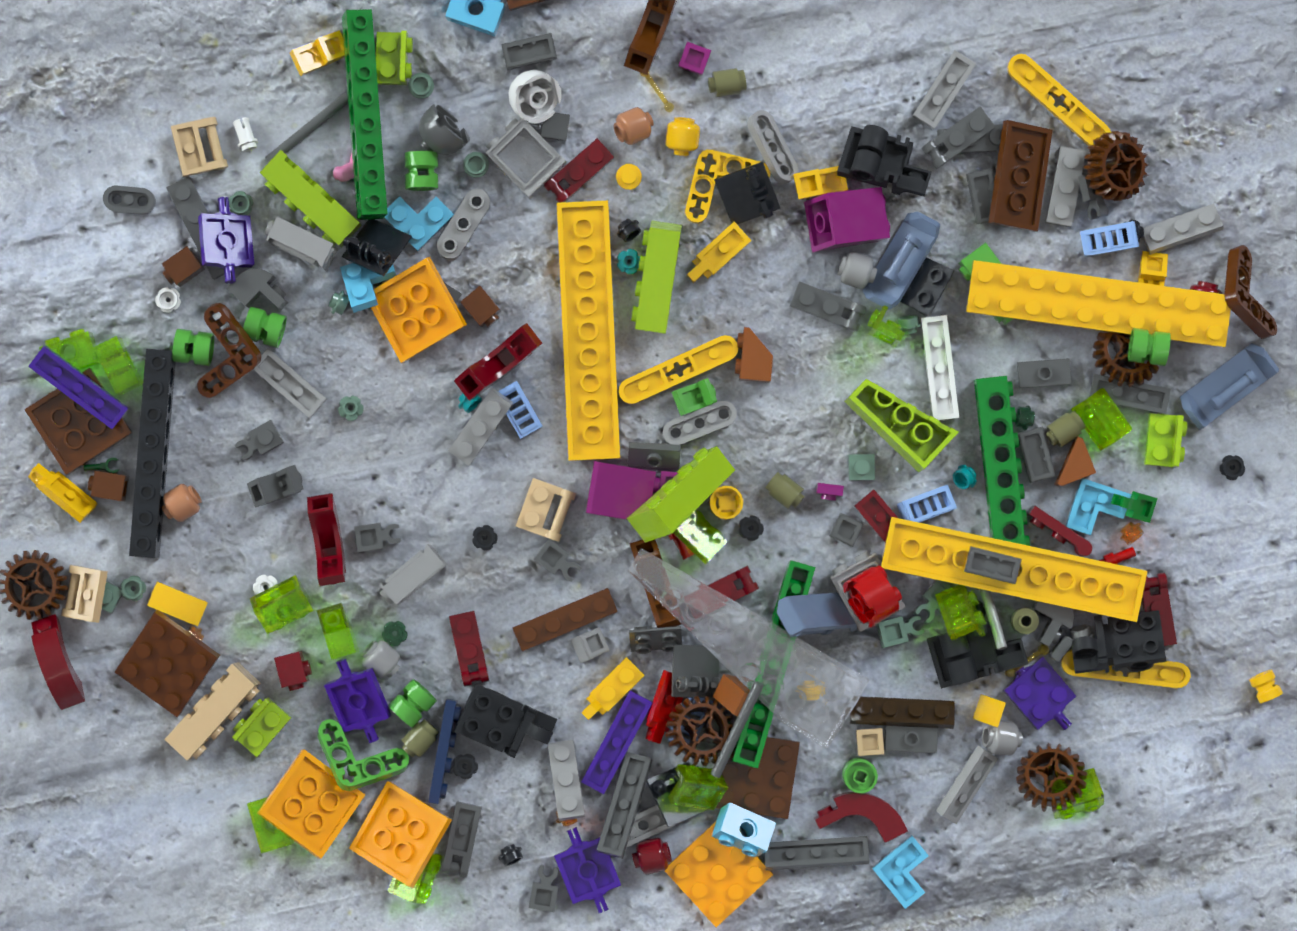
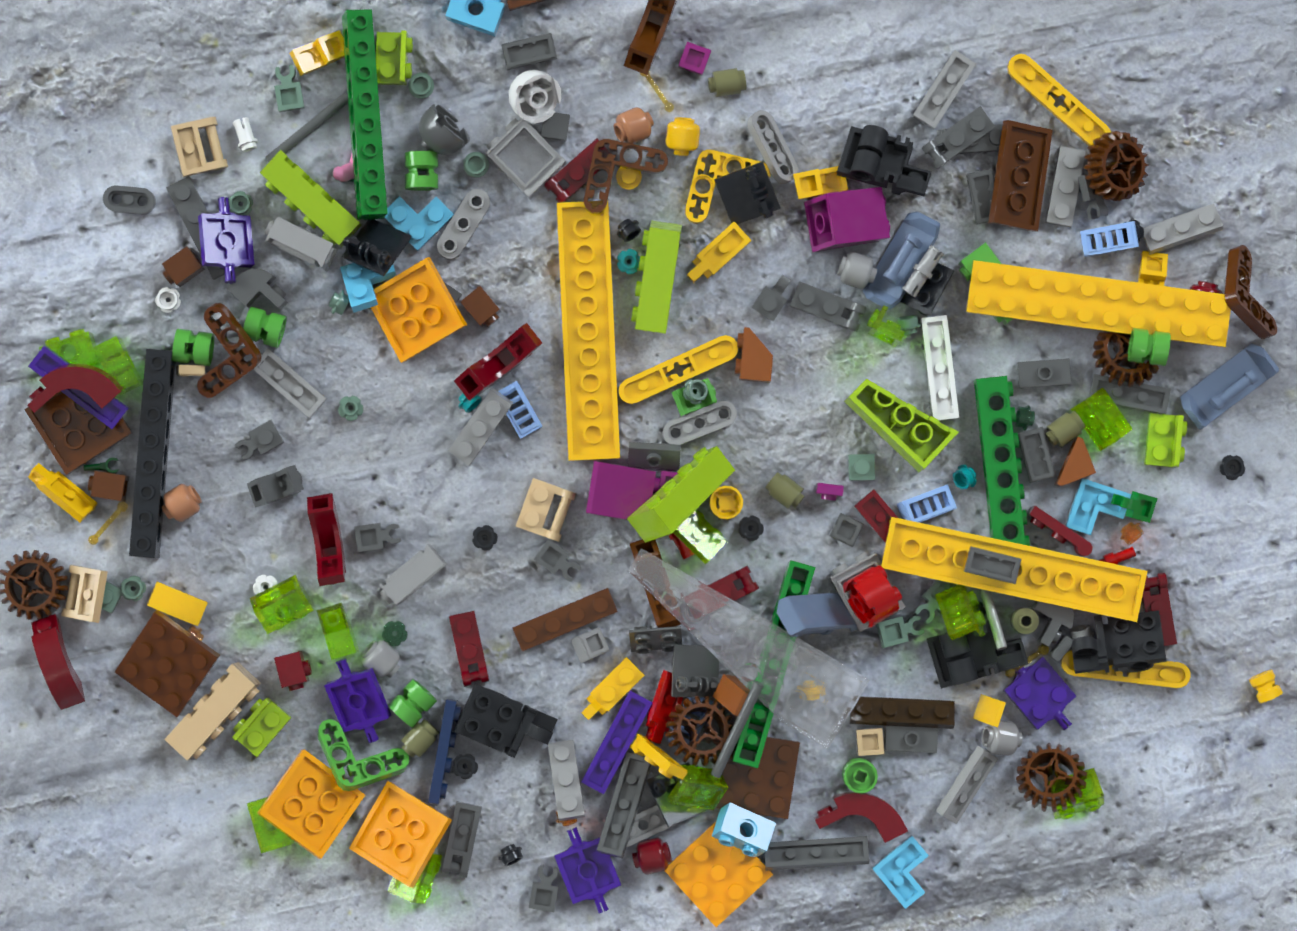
(83, 377): none -> dark red arch
(121, 507): none -> clear yellow hinge
(190, 370): none -> tan tile
(289, 94): none -> sand green plate
(608, 165): none -> reddish brown beam
(658, 757): none -> yellow hinge
(701, 391): none -> sand green plate
(770, 301): none -> dark grey plate
(922, 271): none -> light grey pin

